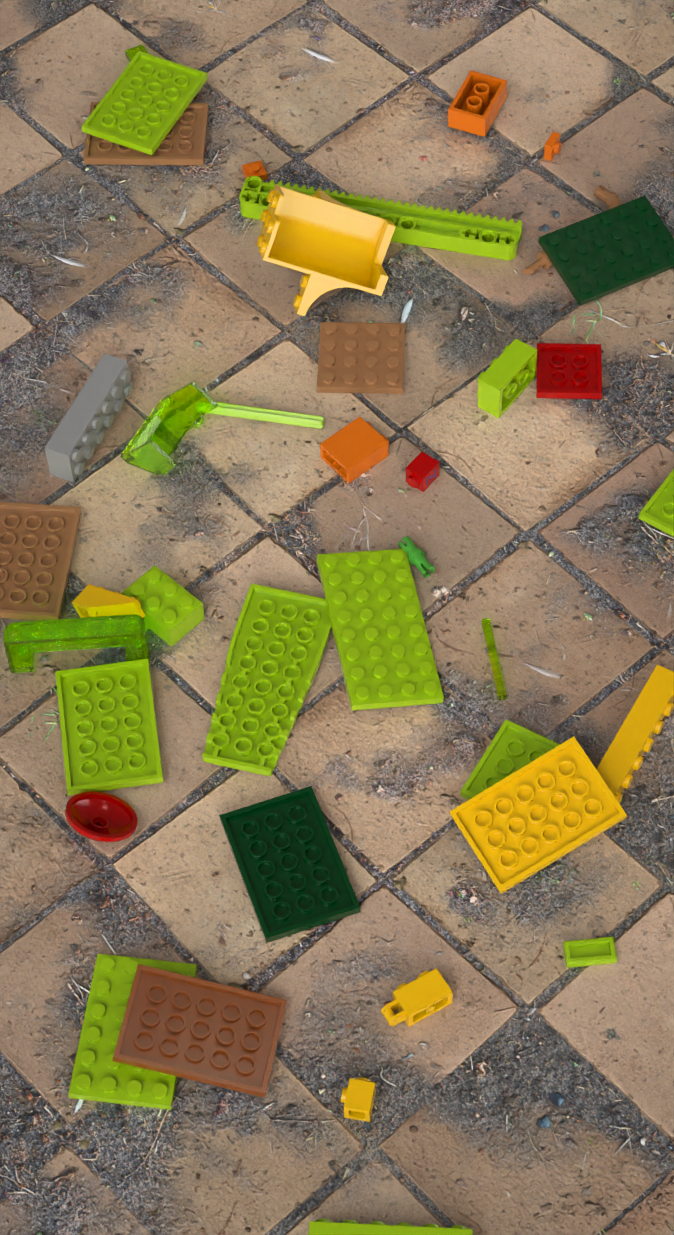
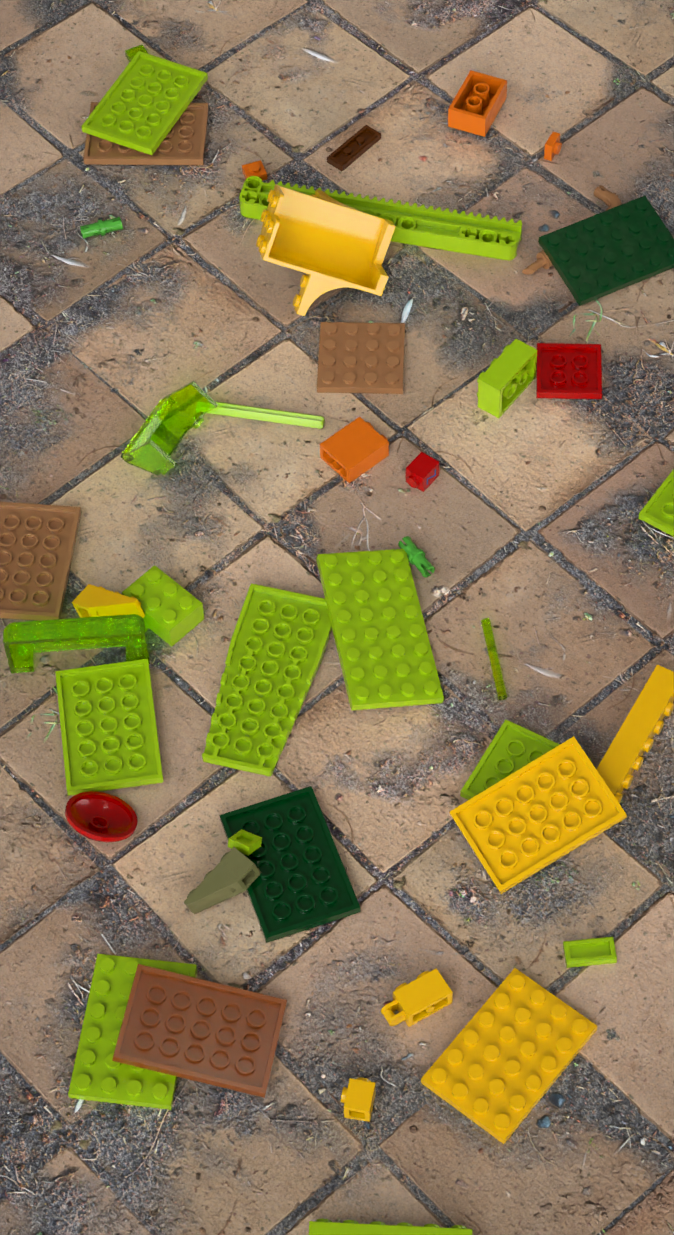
(89, 418): light grey brick -> none
(101, 227): none -> bright green pin
(225, 881): none -> olive slope
(245, 842): none -> lime plate
(354, 148): none -> reddish brown tile
(509, 1055): none -> yellow plate

